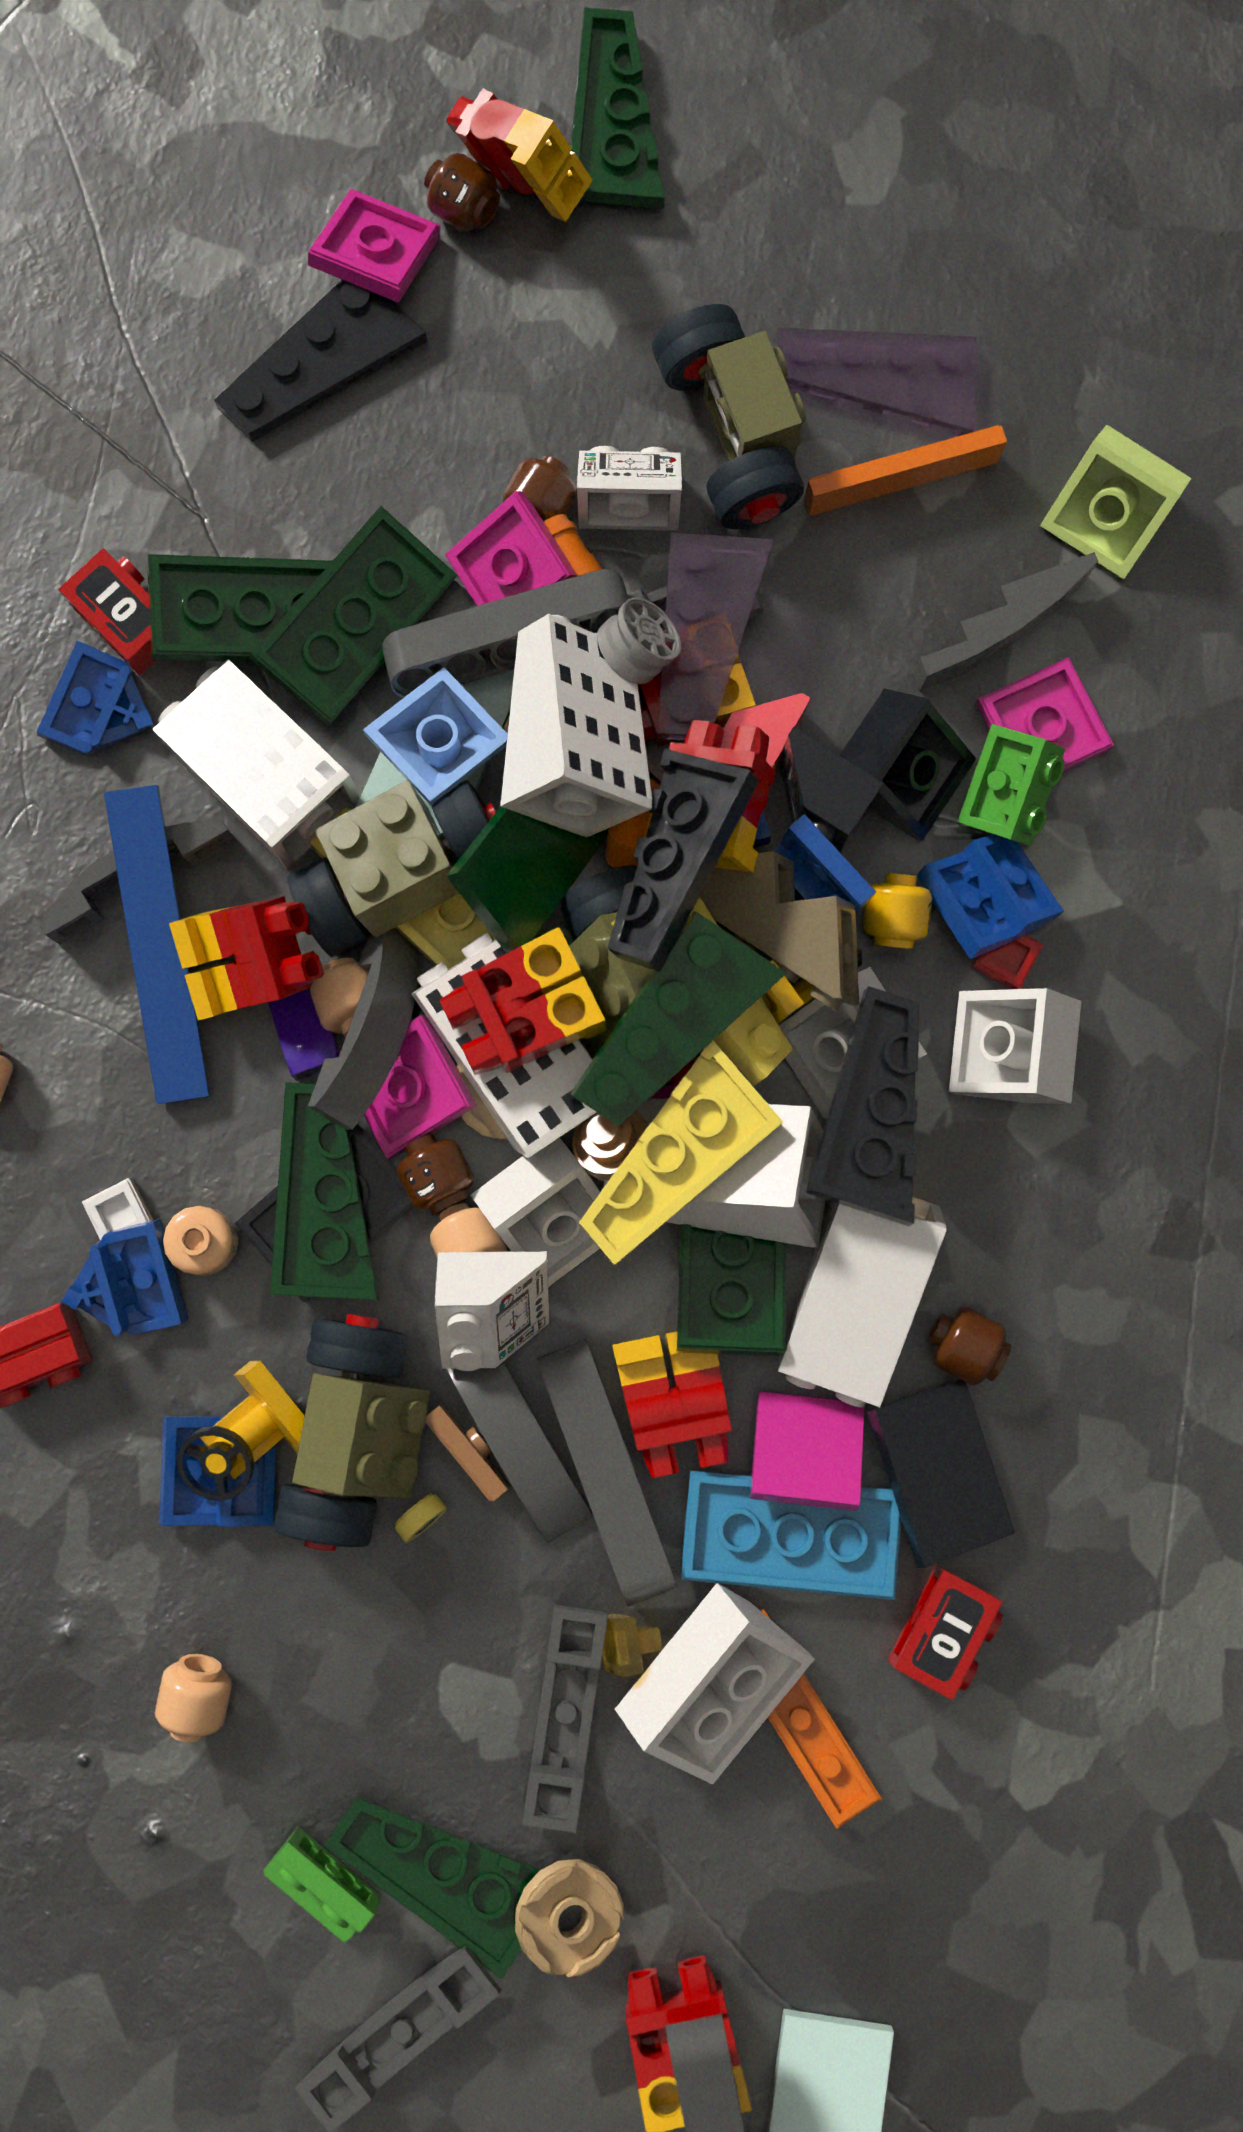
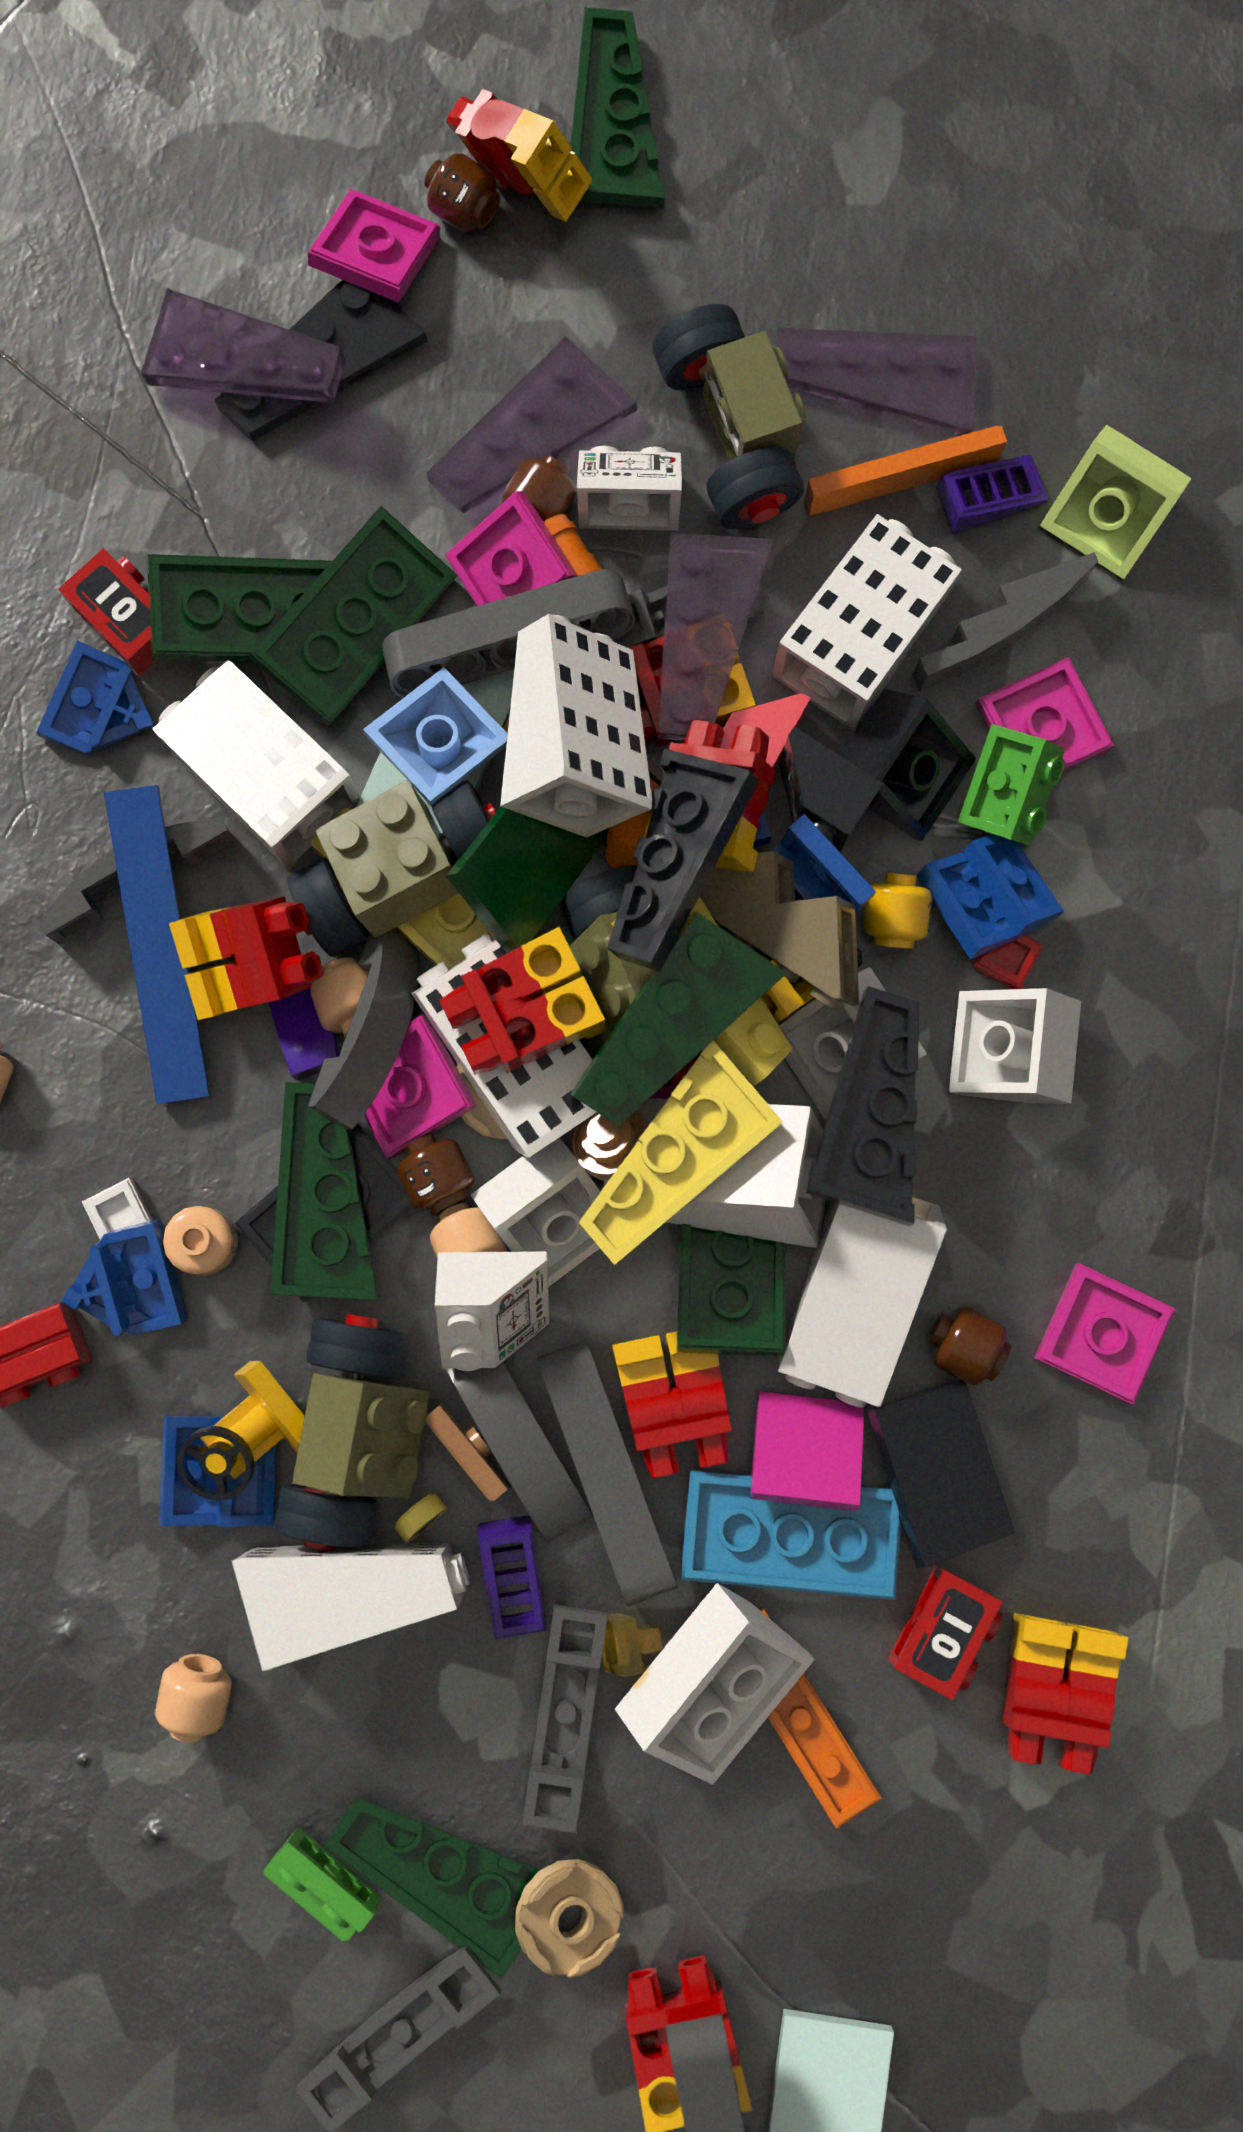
(230, 352): none -> clear purple wing
(320, 1600): none -> white slope
(501, 1533): none -> dark purple slope
(540, 416): none -> clear purple wing
(635, 641): light grey wheel -> none
(864, 620): none -> white slope
(964, 517): none -> dark purple slope
(1062, 1689): none -> red hips
(1104, 1333): none -> dark pink tile

